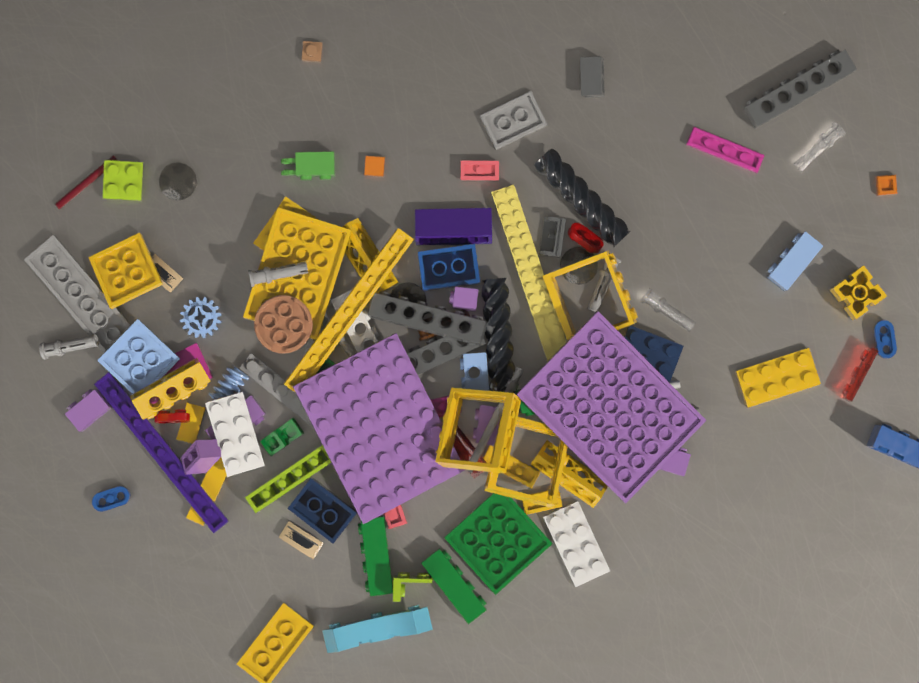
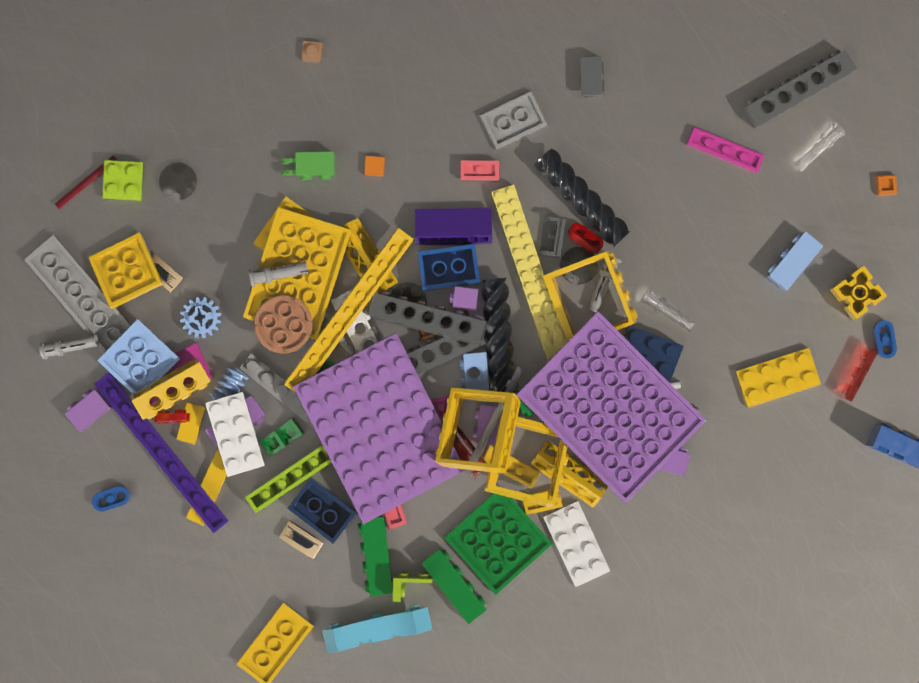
(201, 456): medium lavender brick -> none

